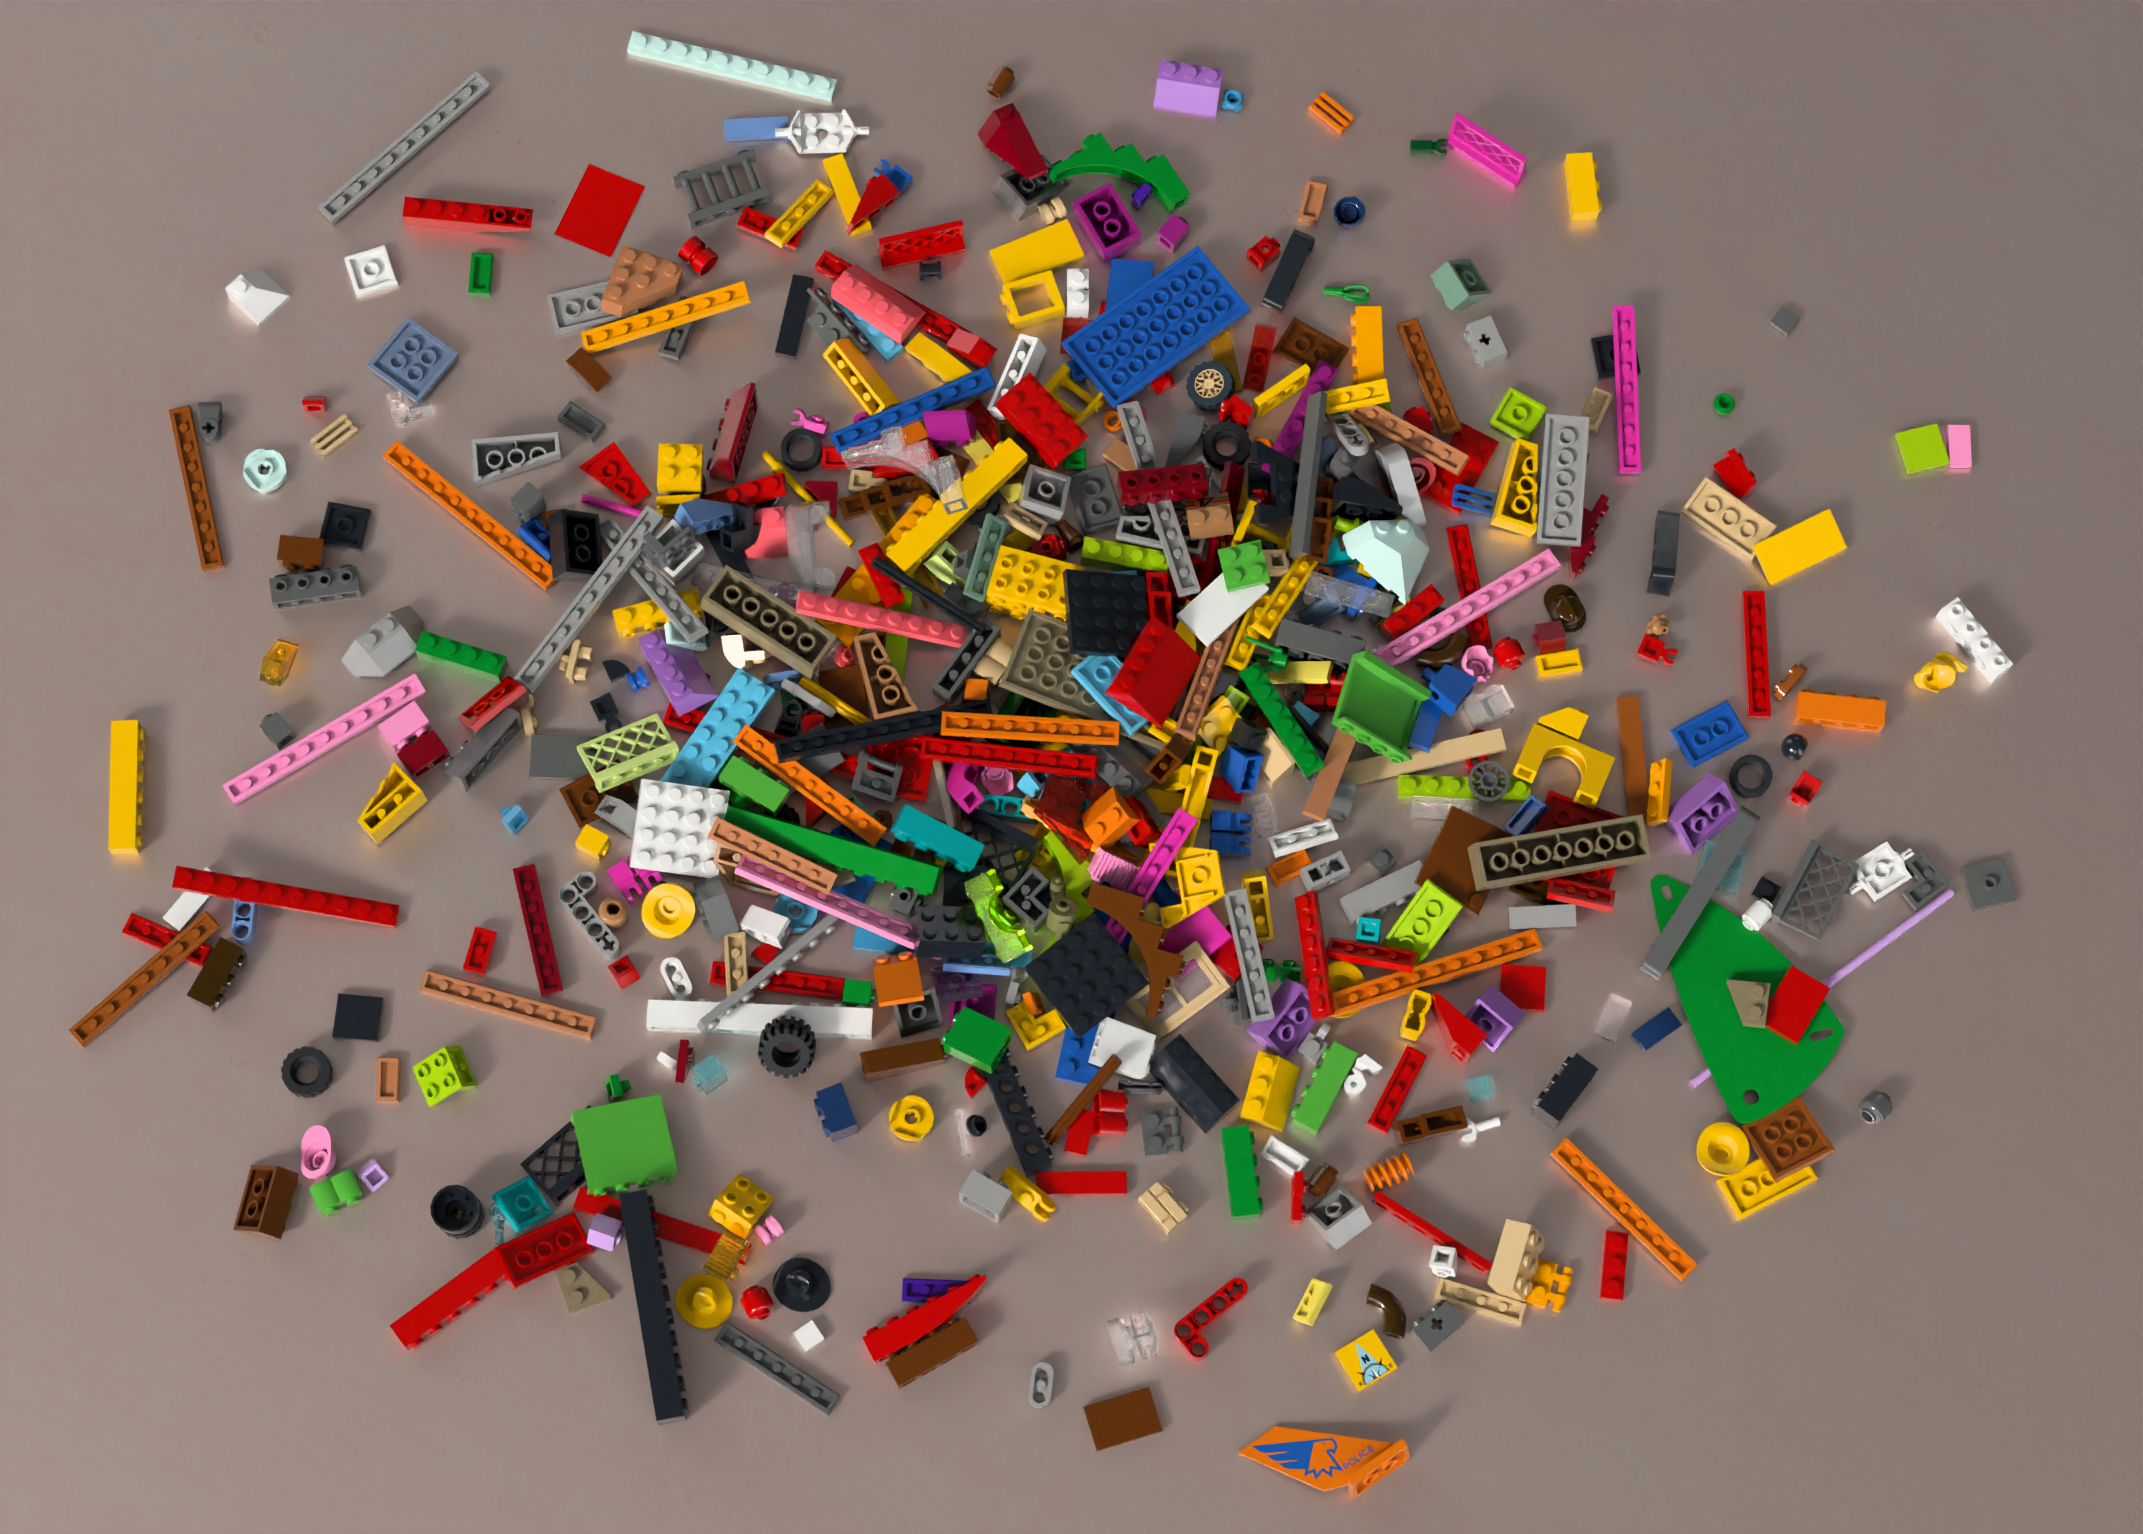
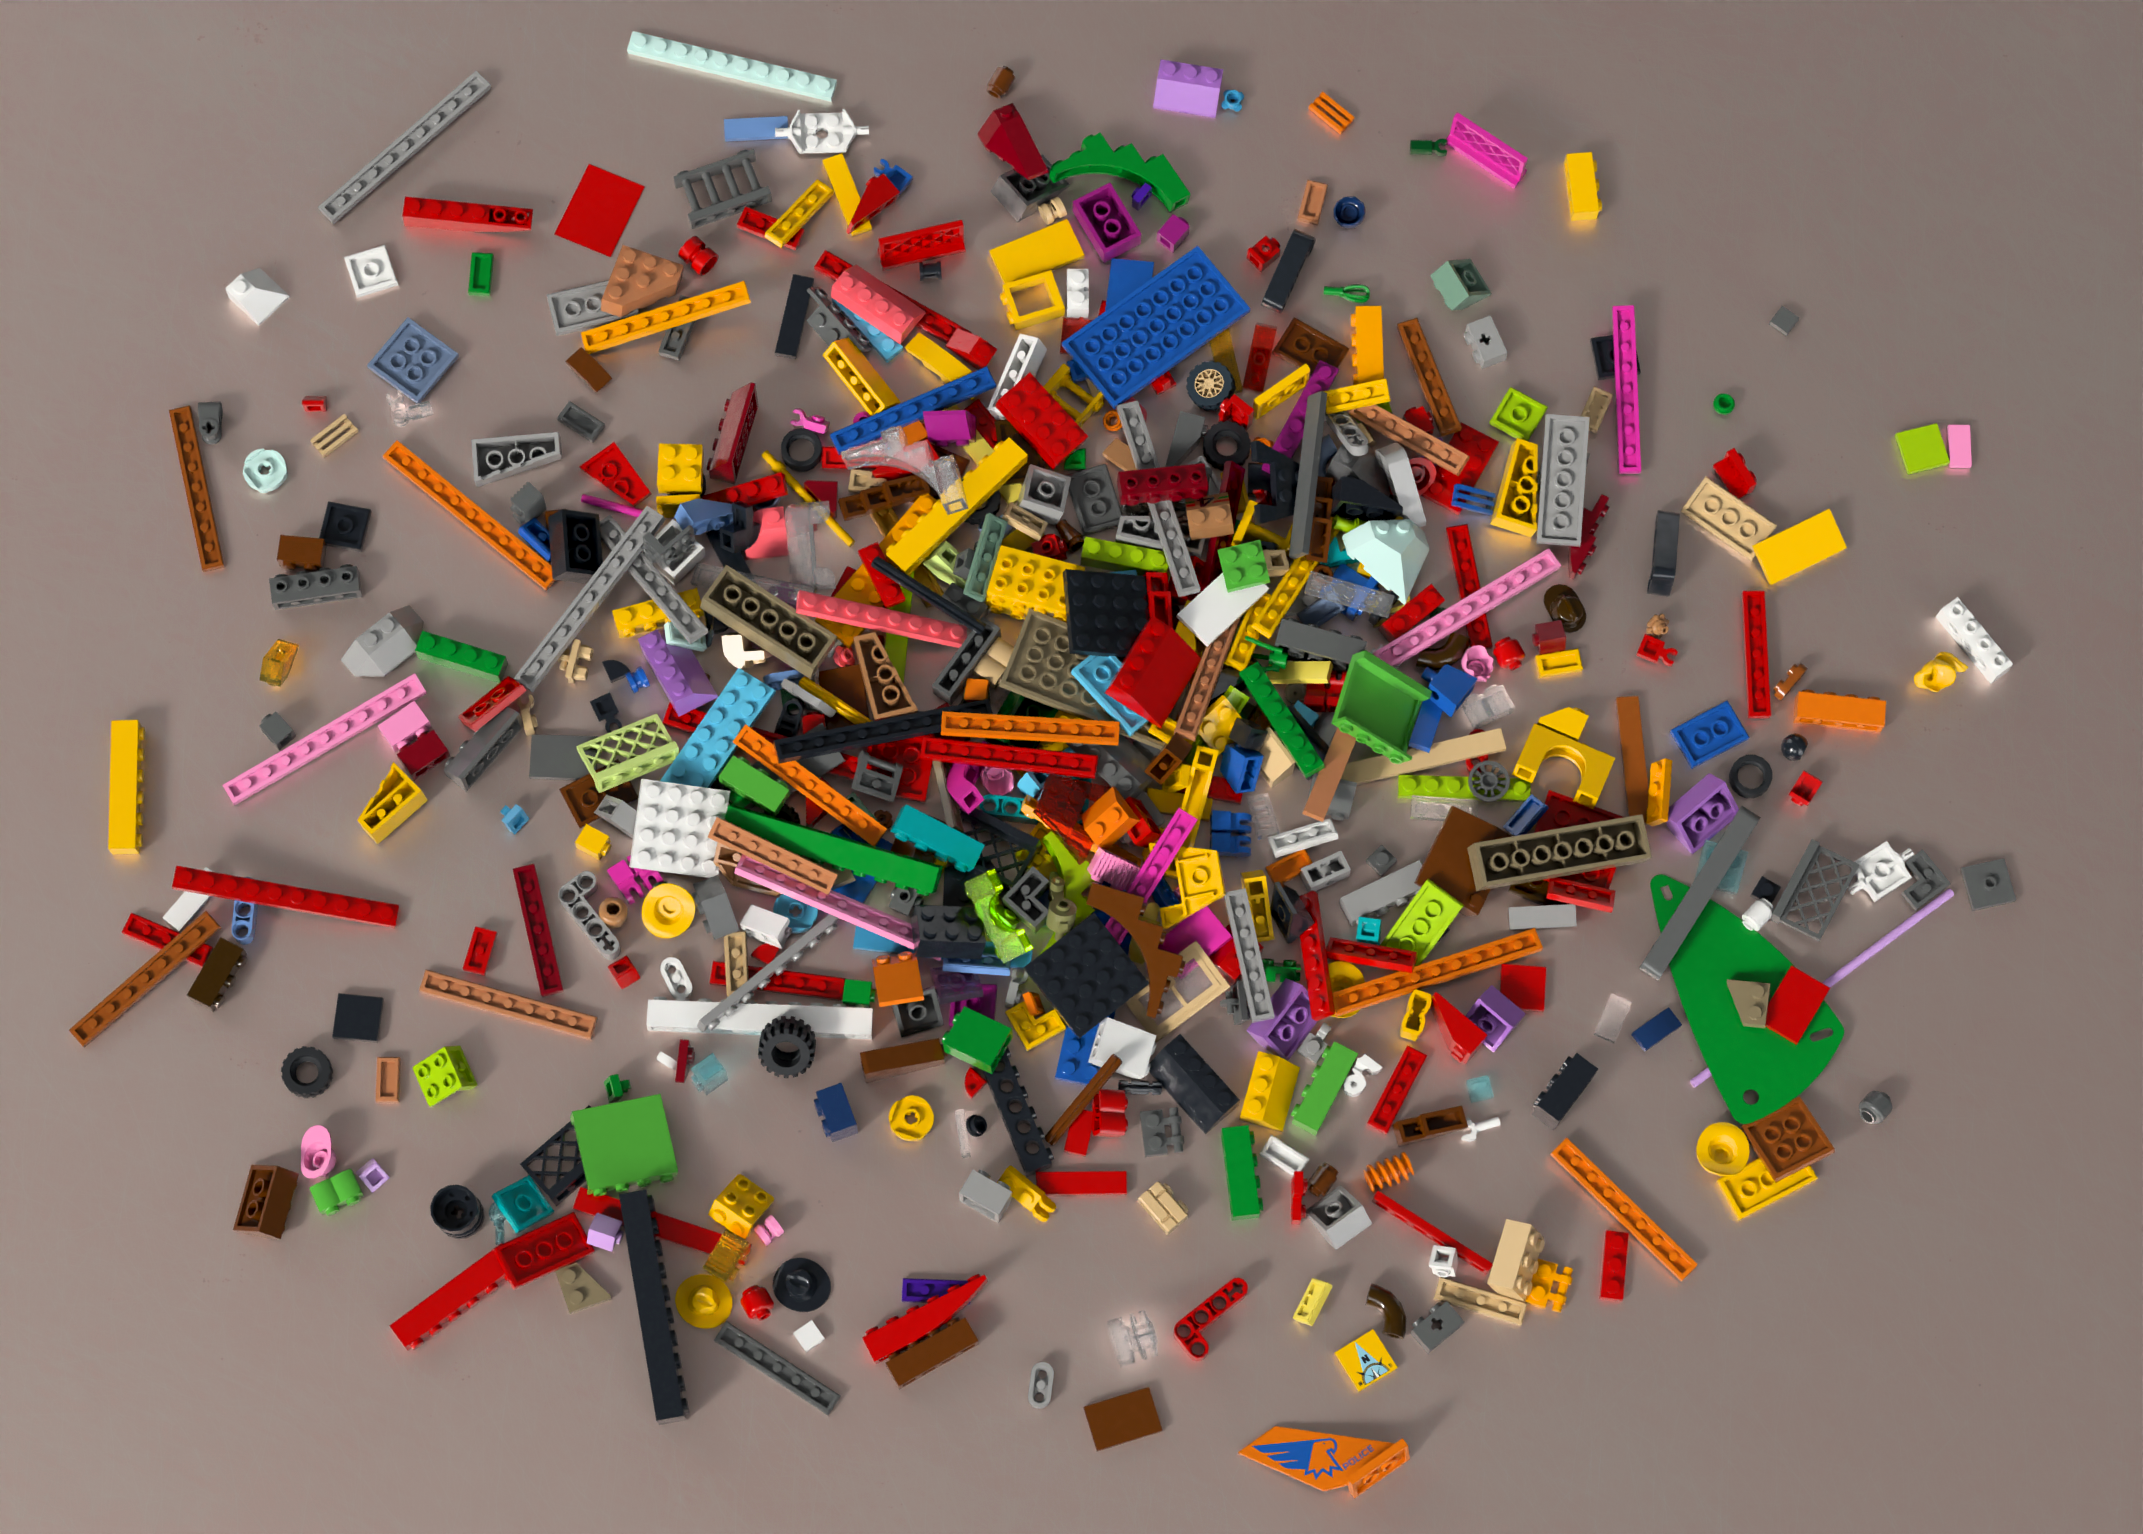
(1289, 912): none -> black slope

